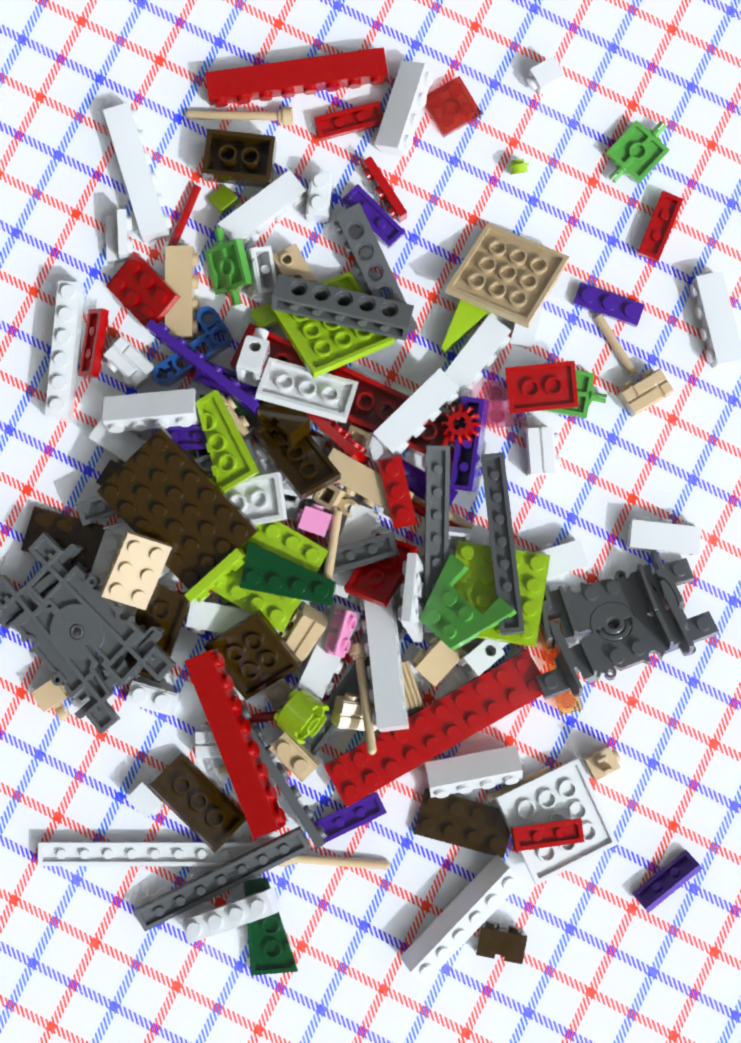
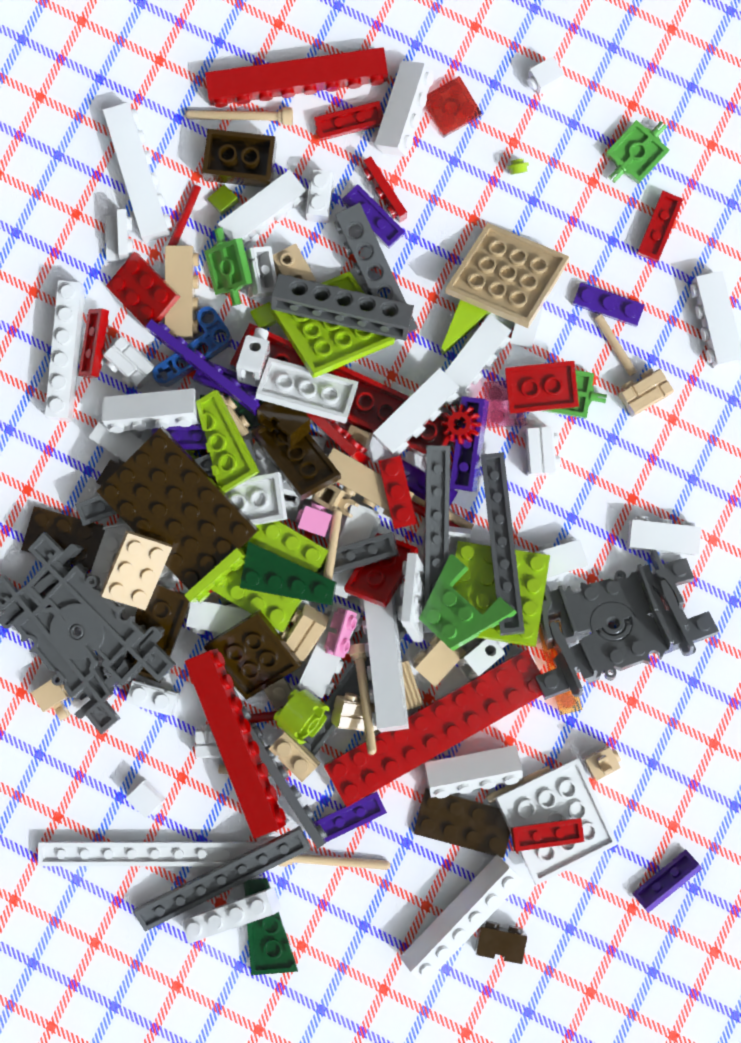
(197, 802): dark brown plate -> none

